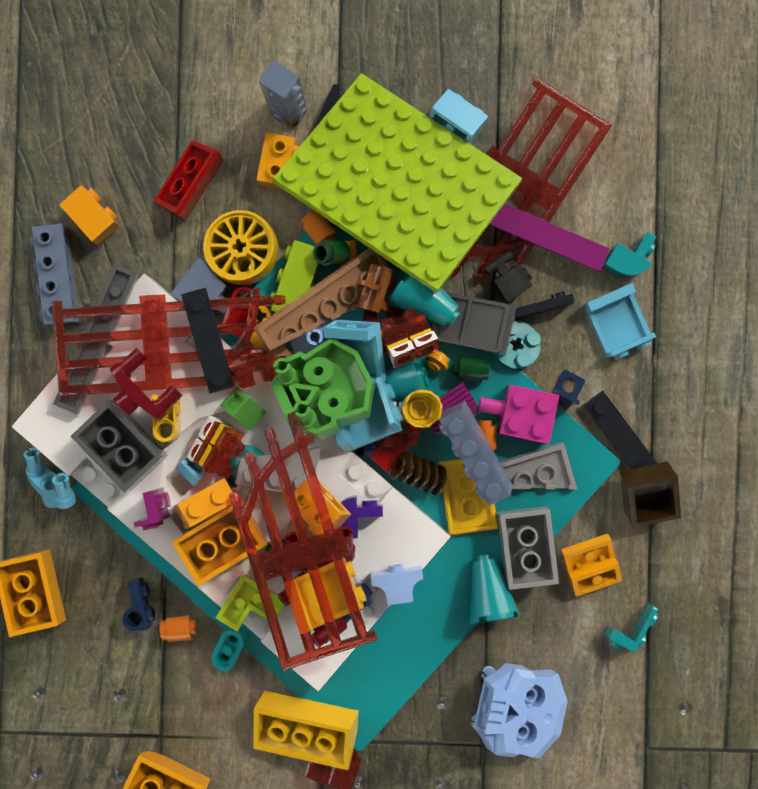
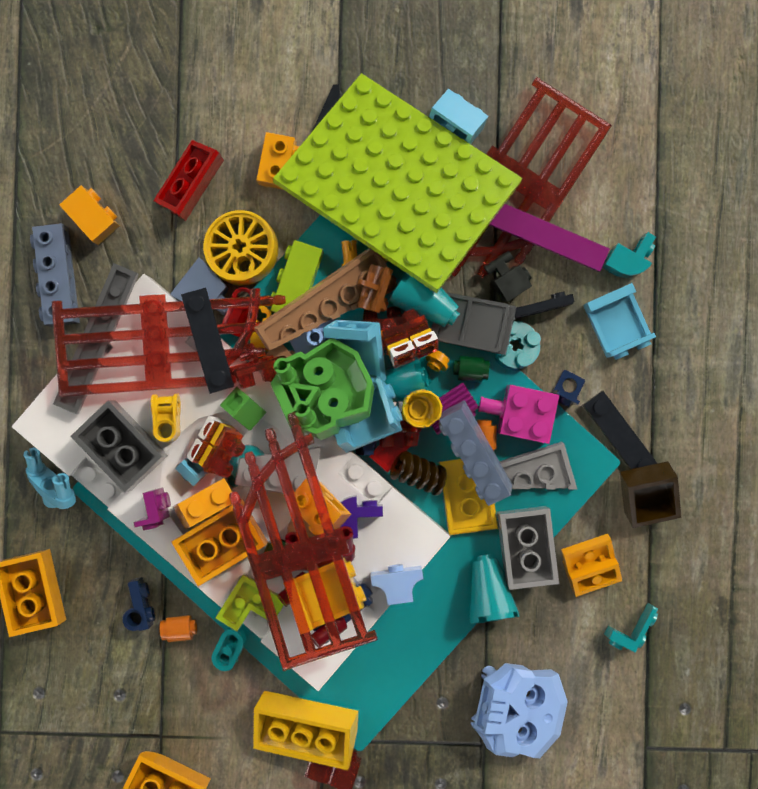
(132, 396): dark red connector -> none
(283, 93): sand blue brick -> none
(318, 227): orange brick -> none
(331, 252): dark green brick -> none

